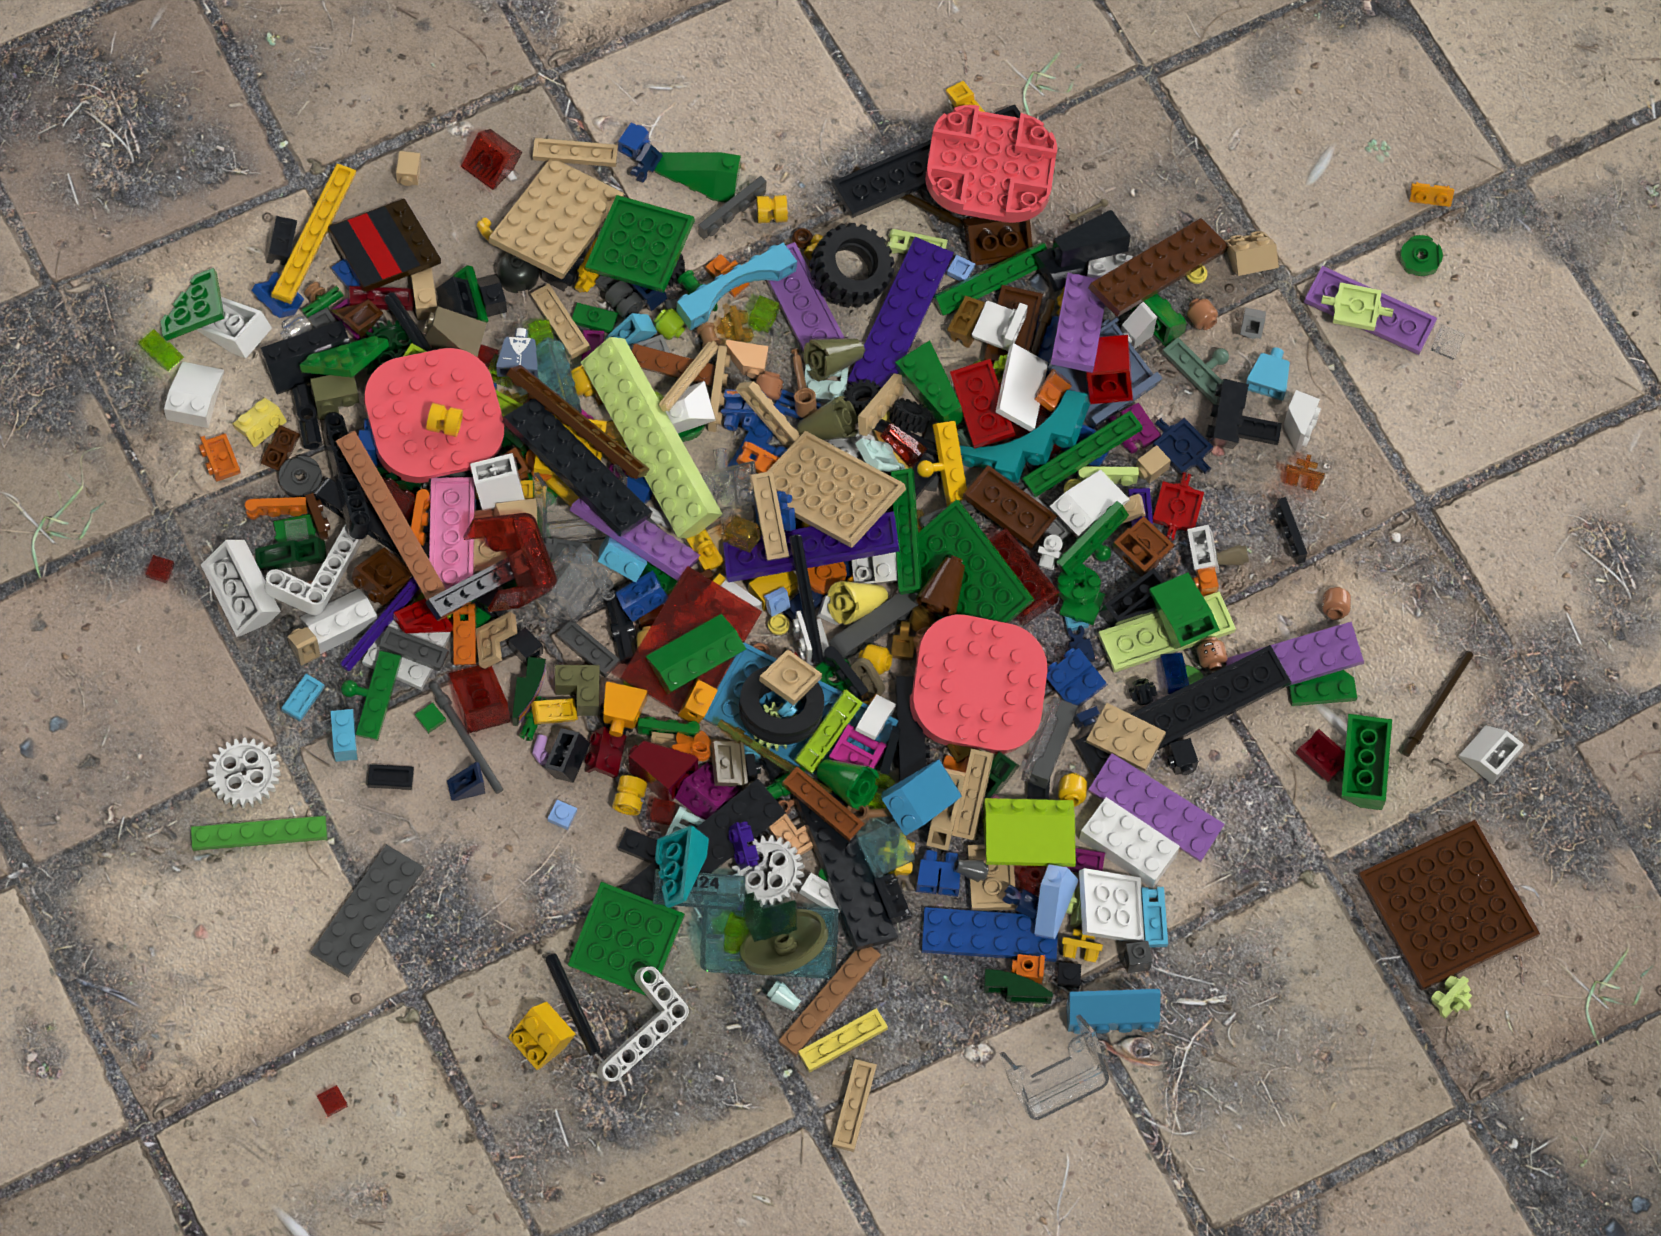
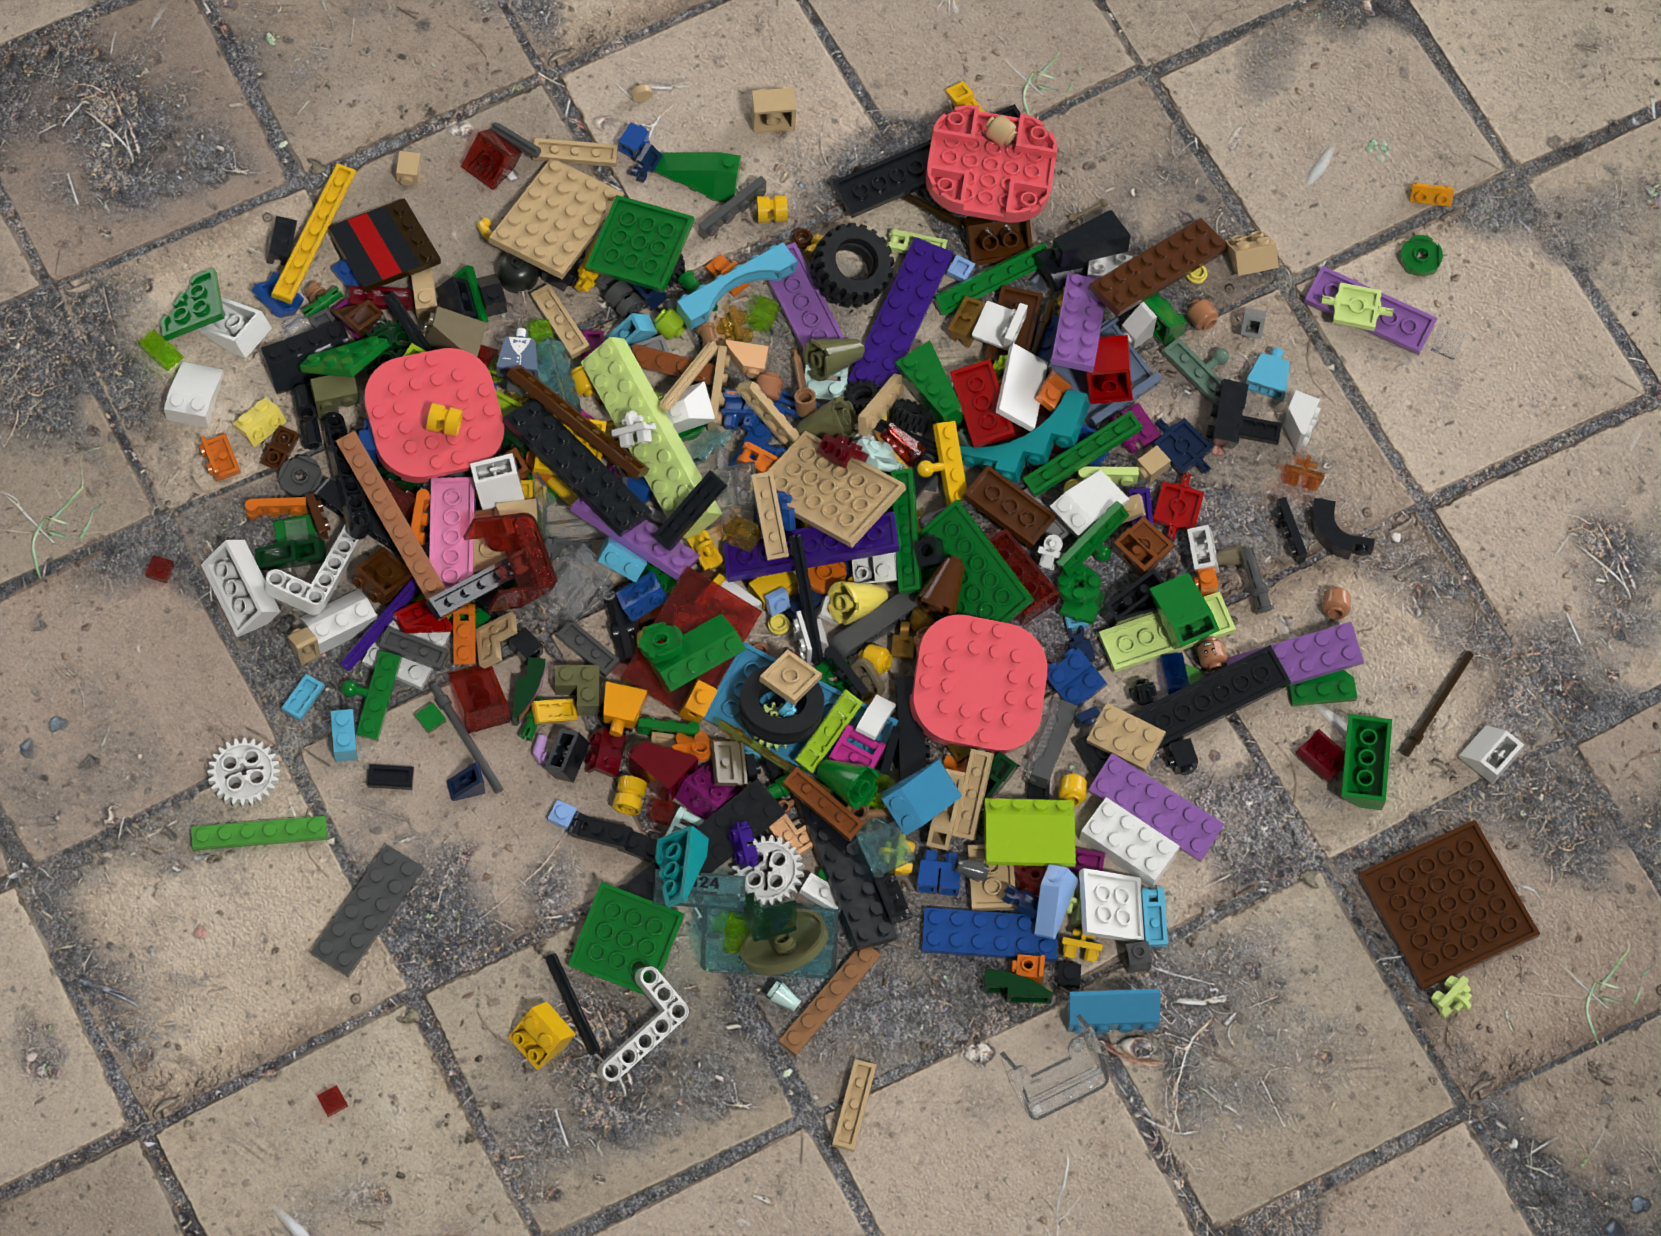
(508, 385): none -> dark grey slope
(516, 140): none -> dark grey axle
(594, 318): green plate -> none
(600, 831): none -> black plate
(634, 427): none -> white hips
(641, 93): none -> tan piece
(661, 652): none -> green plate
(690, 510): none -> black plate
(716, 442): none -> clear light blue slope
(773, 110): none -> tan brick
(840, 451): none -> dark red bracket
(842, 1040): light yellow plate -> none
(935, 558): none -> black brick
(1000, 130): none -> tan head
(1259, 591): none -> dark grey pin
(1332, 537): none -> black arch

